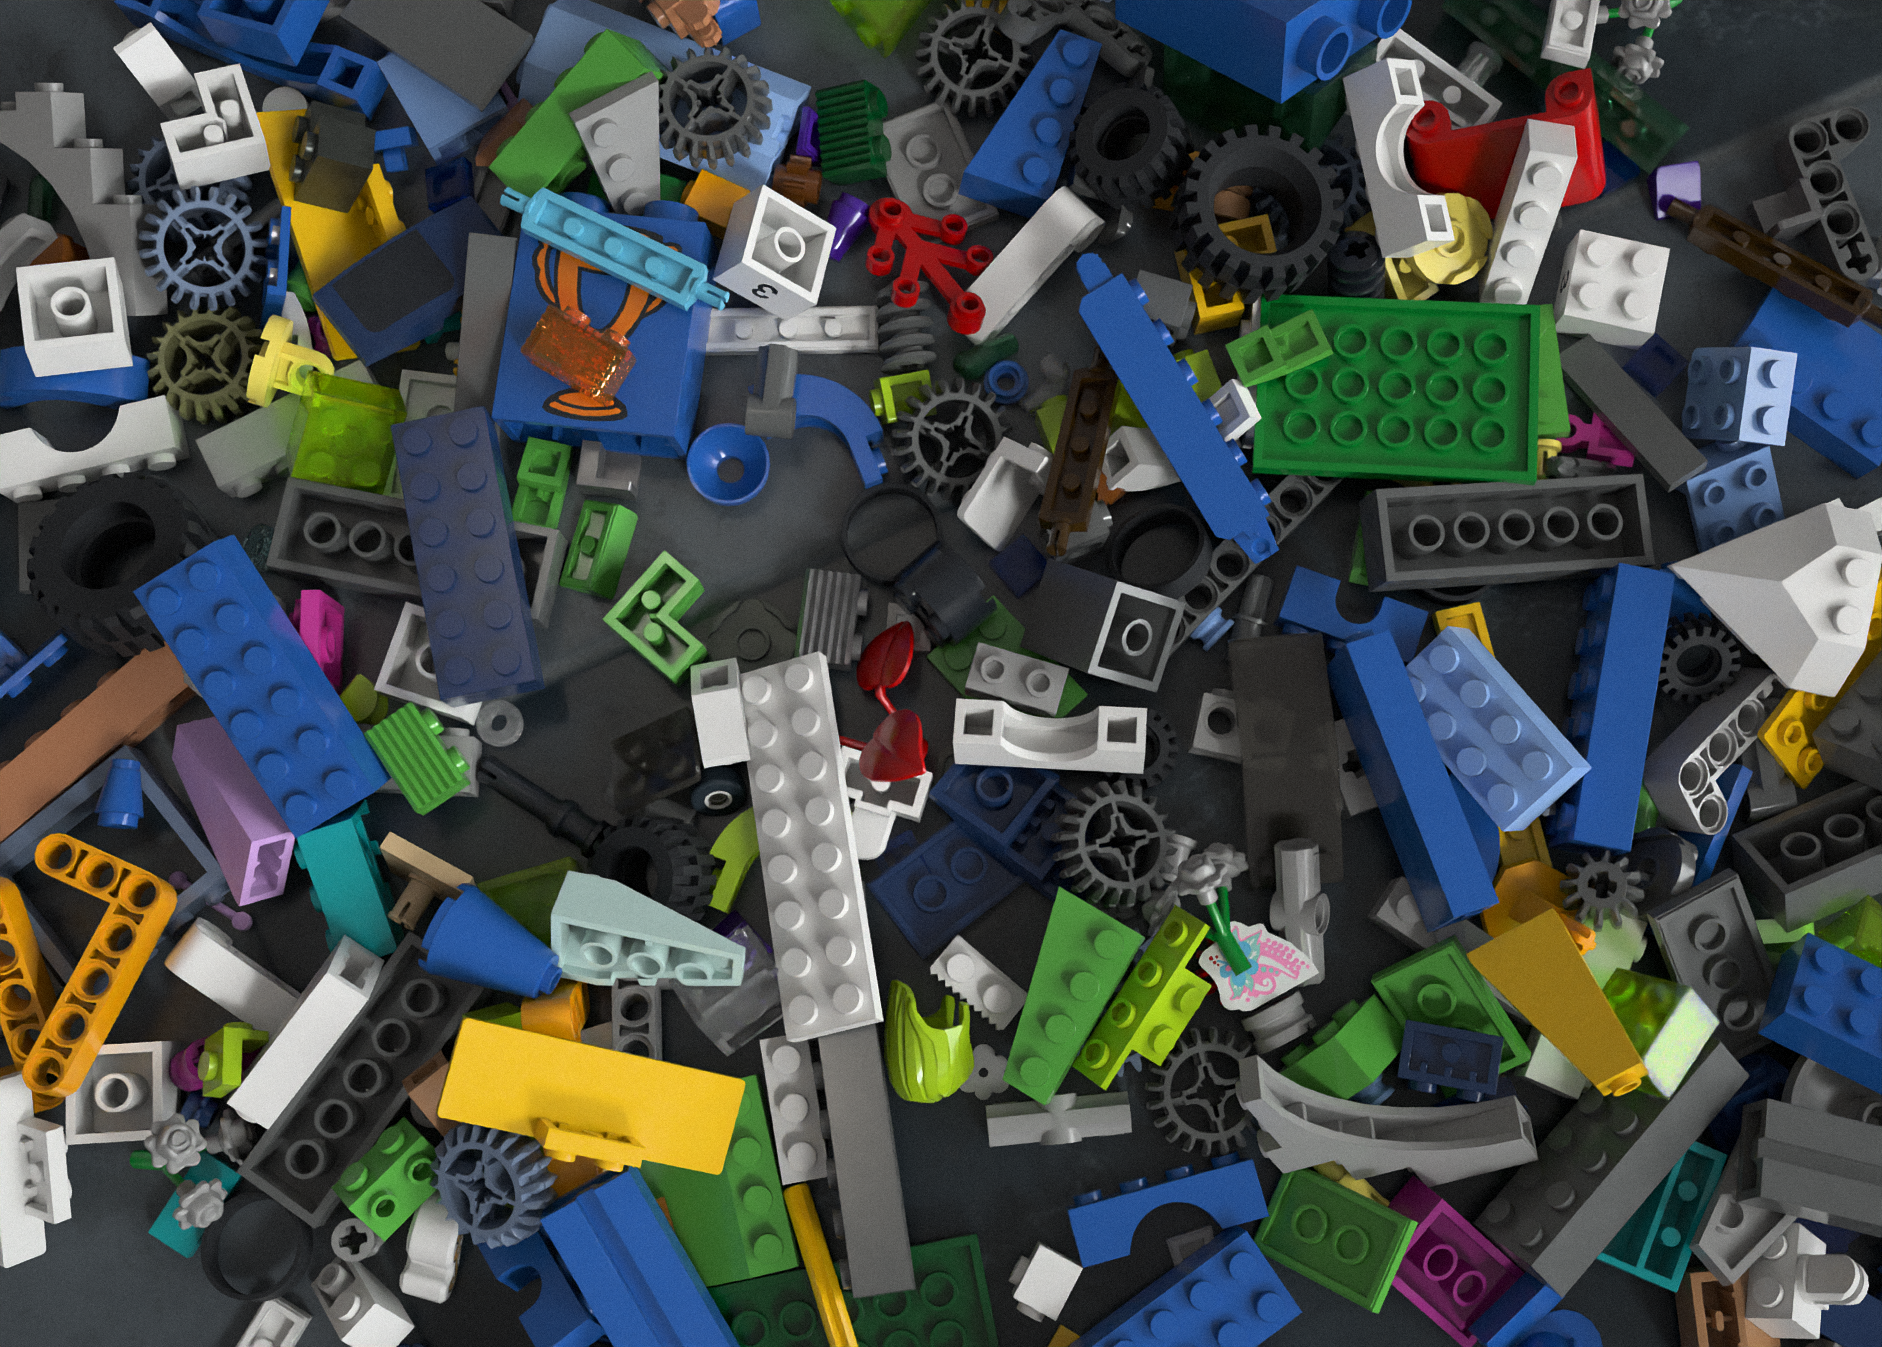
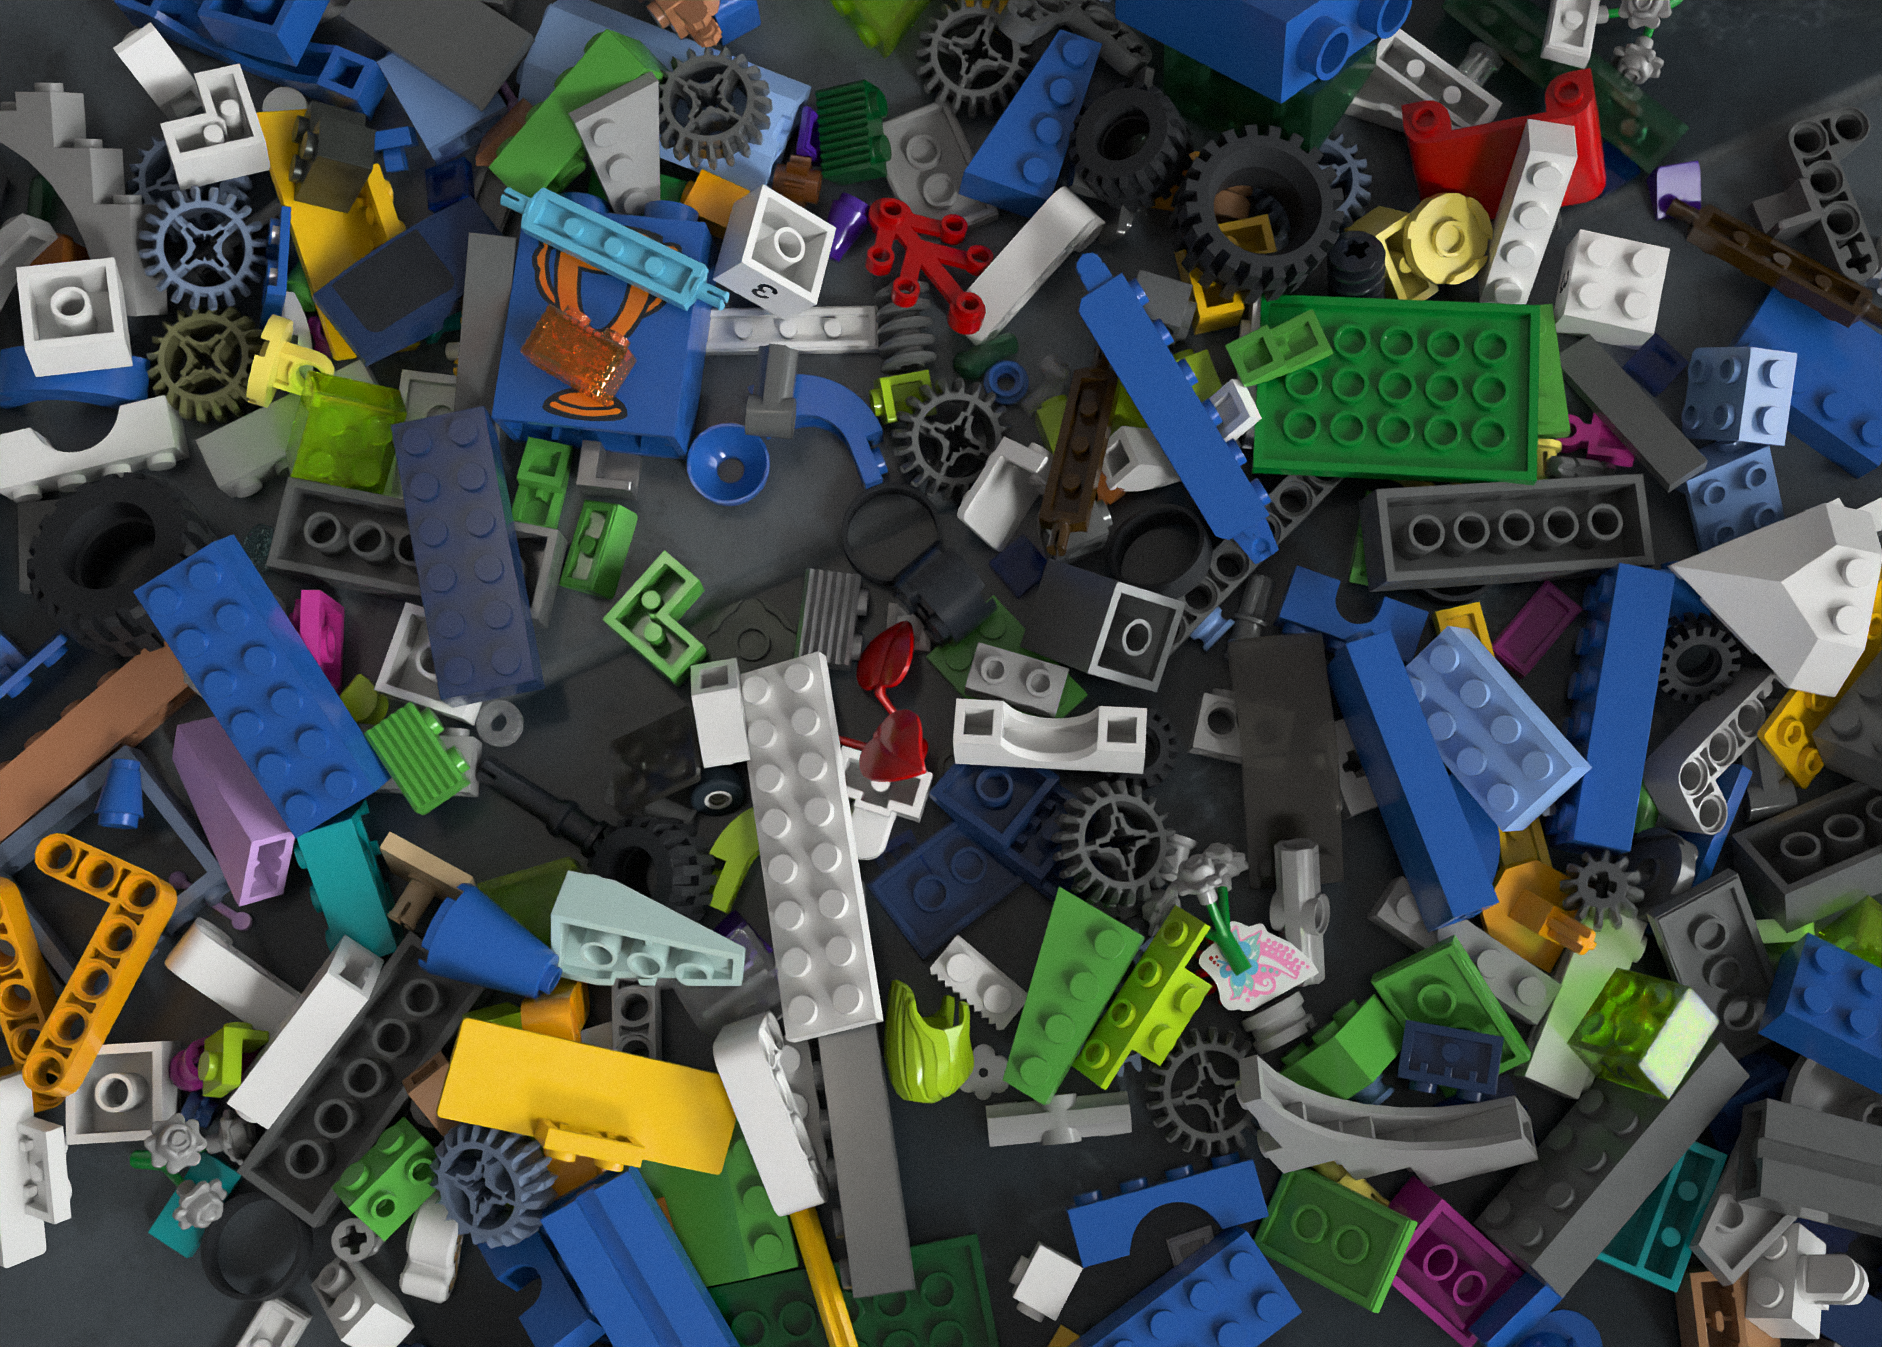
(767, 1113): none -> white beam
(1381, 109): white arch -> none
(1534, 629): none -> magenta tile
(1557, 993): yellow slope -> none

